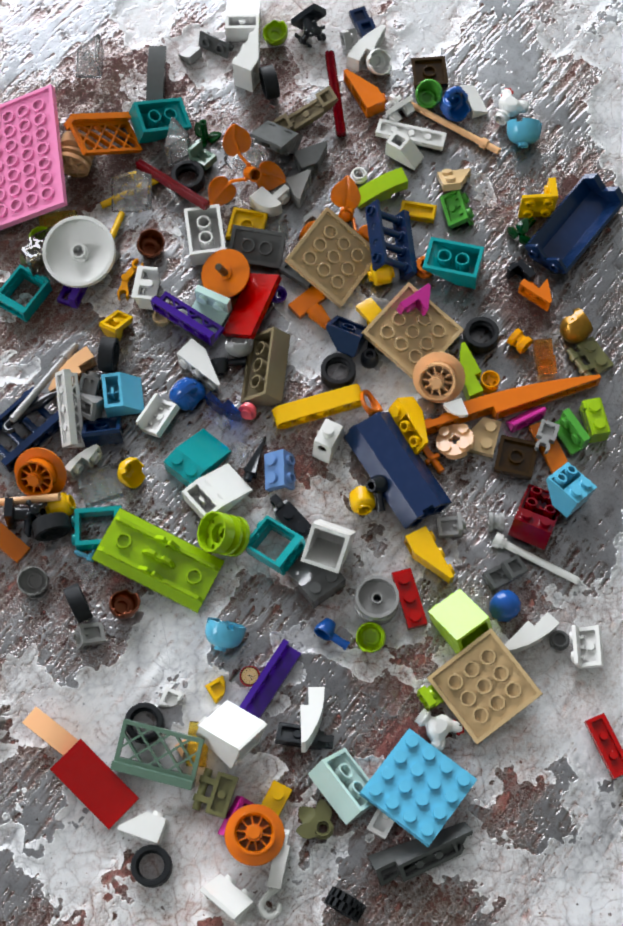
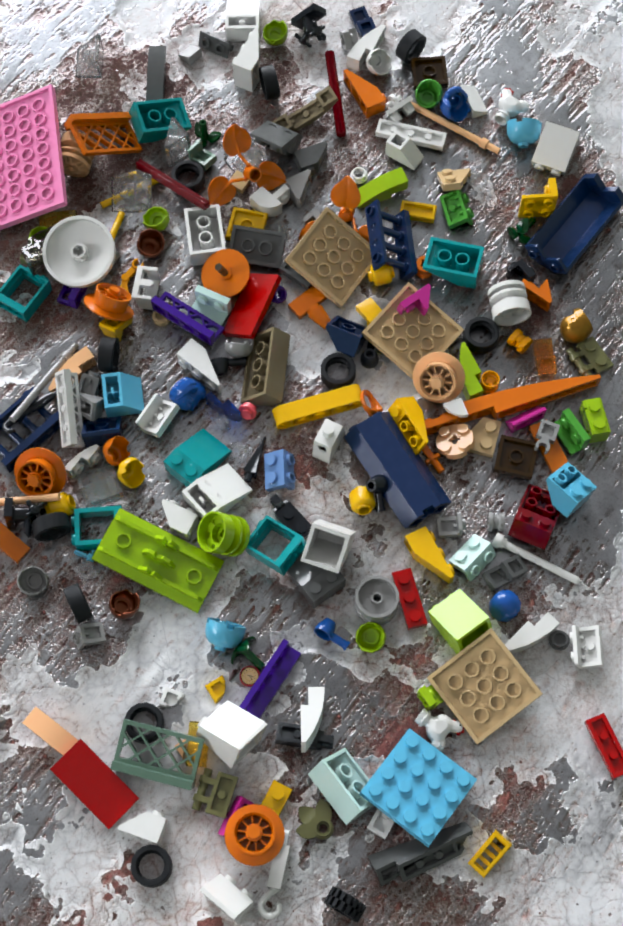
(110, 302): none -> orange piece
(116, 450): none -> orange hair
(156, 218): none -> lime hair
(180, 520): none -> white slope
(242, 185): none -> tan tile
(244, 648): none -> dark green plant
(410, 46): none -> black tyre
(473, 557): none -> light aqua bracket
(507, 844): none -> yellow slope
(509, 303): none -> white wheel
(555, 148): none -> white slope

